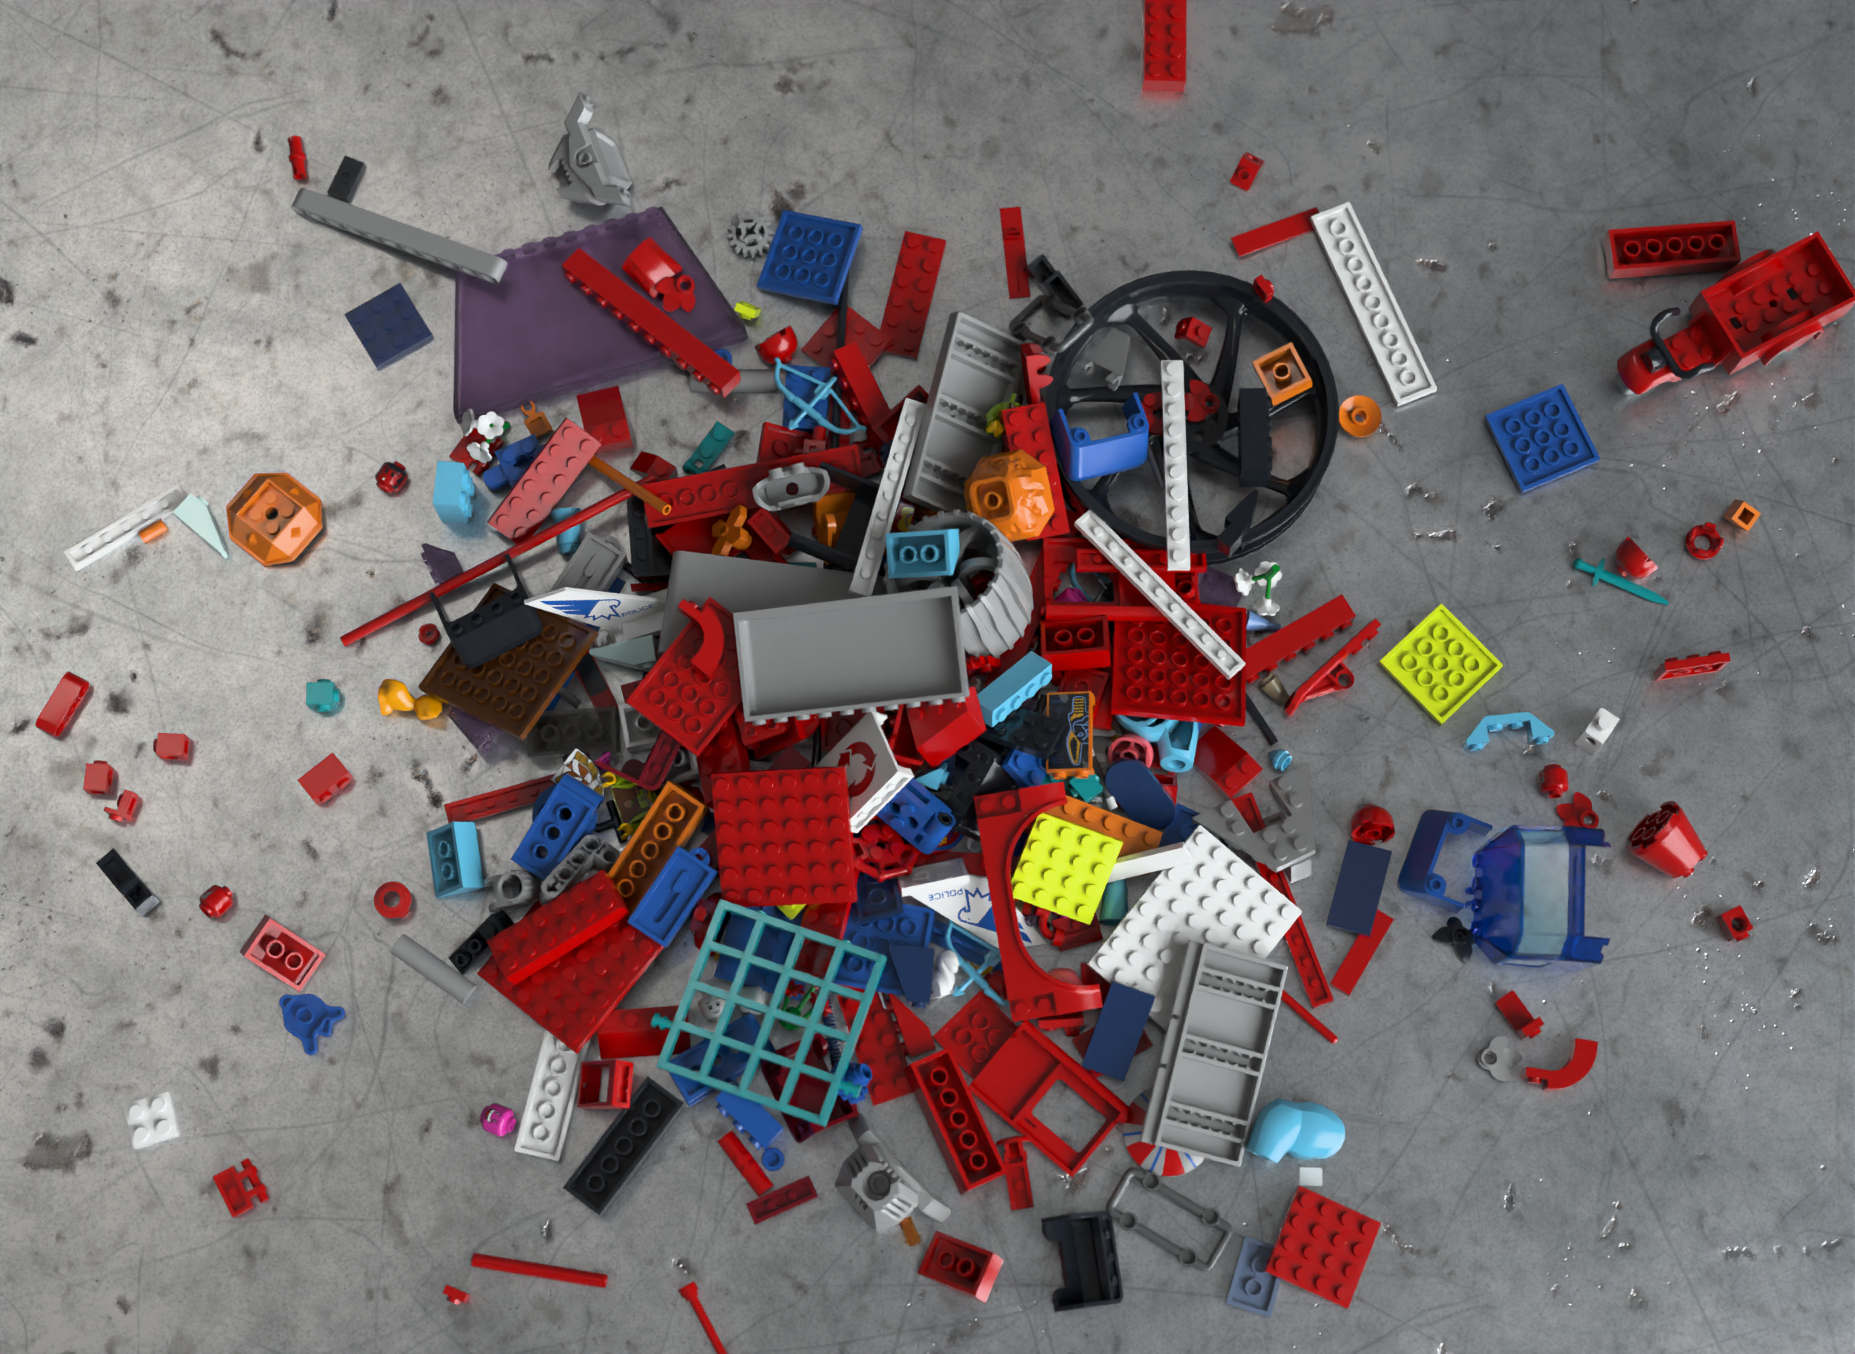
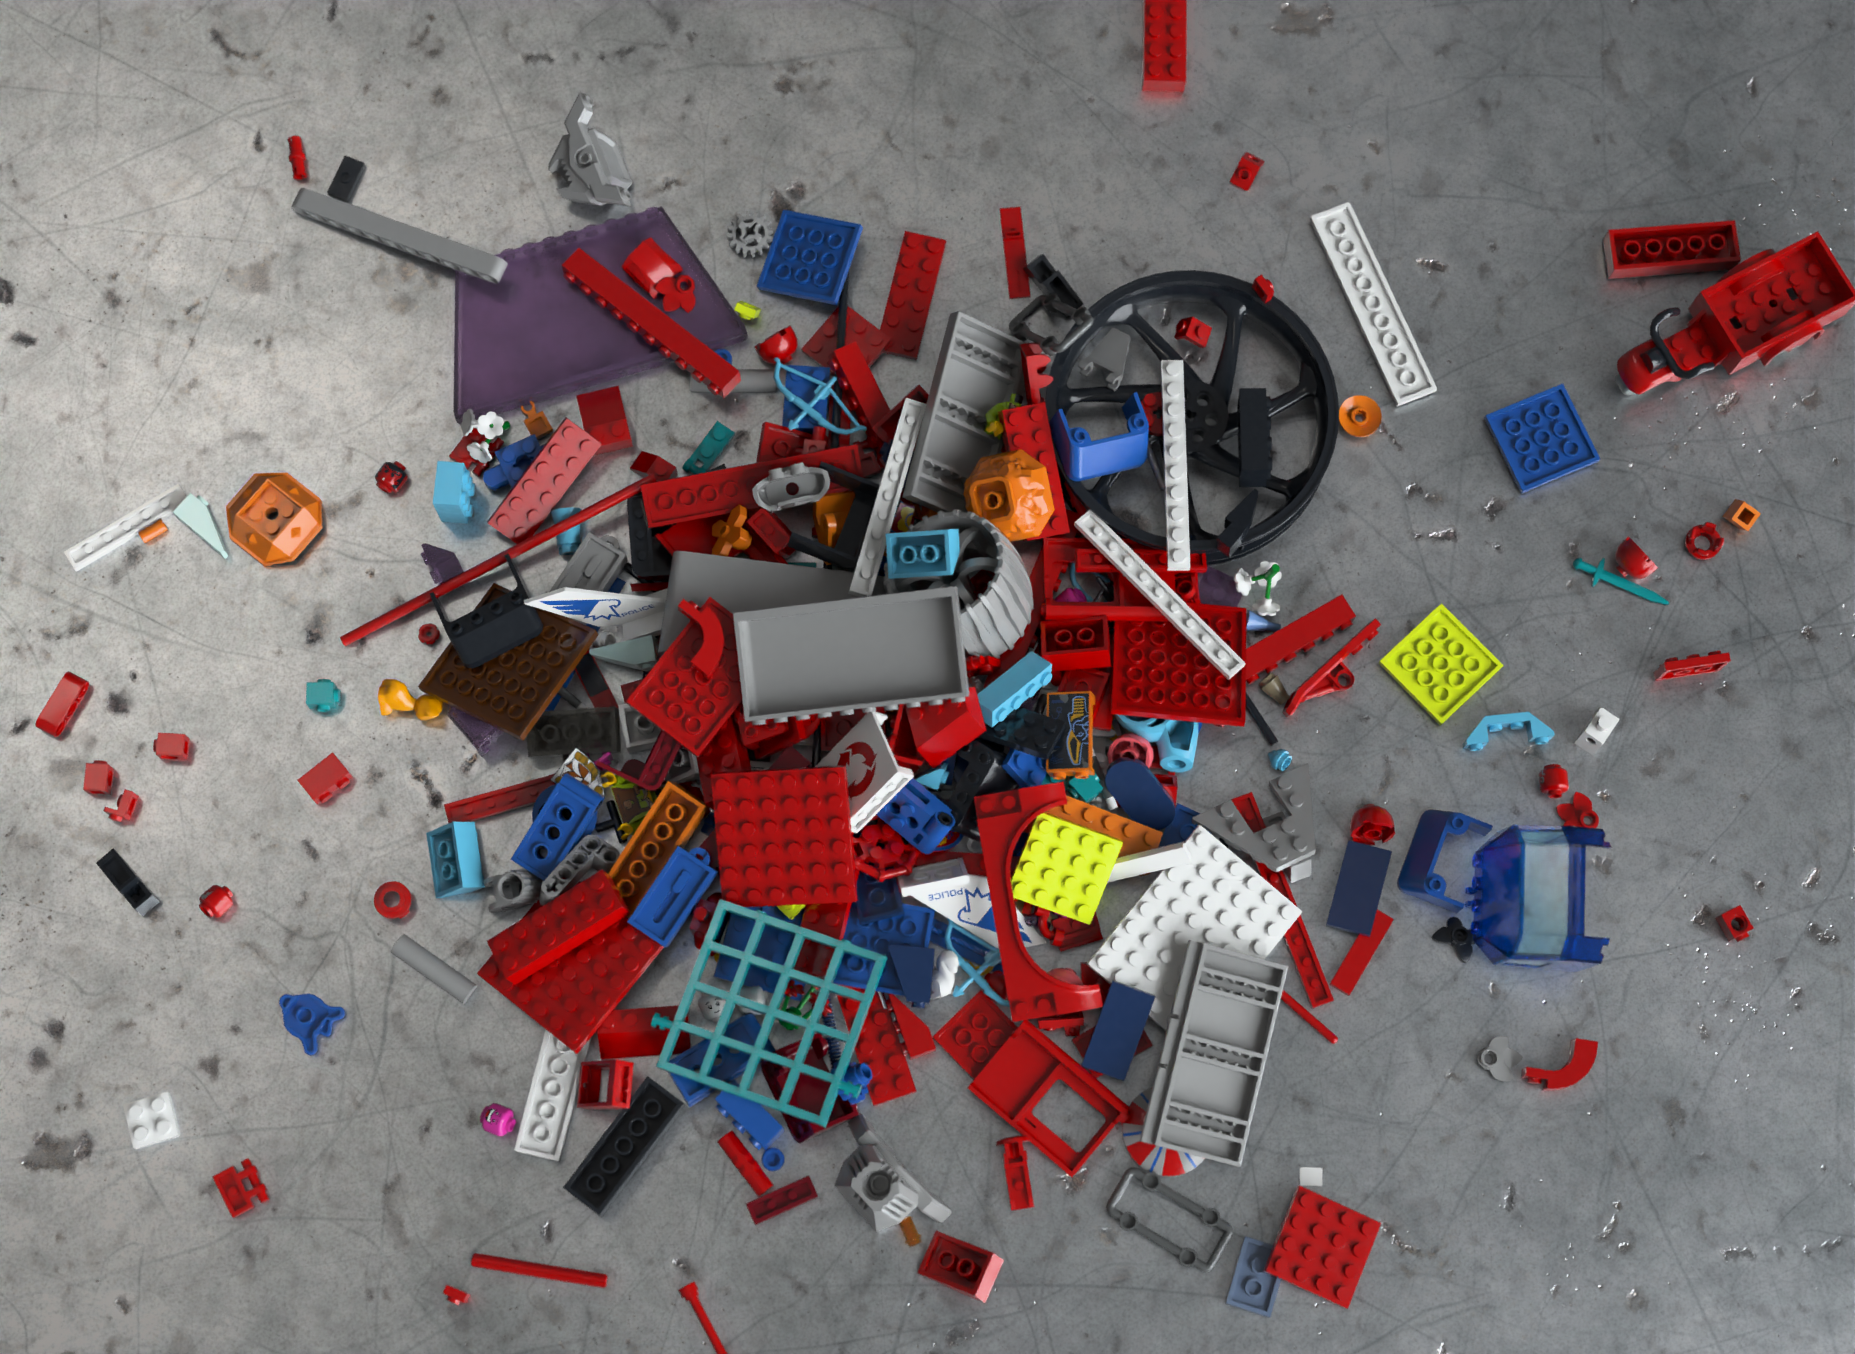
(282, 953): red slope -> none
(388, 325): dark blue plate -> none
(476, 945): black slope -> none
(629, 485): orange piece -> none
(955, 1120): red brick -> none
(1087, 1260): black windscreen -> none
(1114, 903): medium azure plant -> none
(1196, 401): red plate -> none
(1224, 763): red slope -> none
(1273, 233): red piece -> none
(1282, 373): orange brick -> none
(1297, 1128): medium azure piece -> none
(1519, 1016): red bracket -> none
(1667, 841): red cone -> none

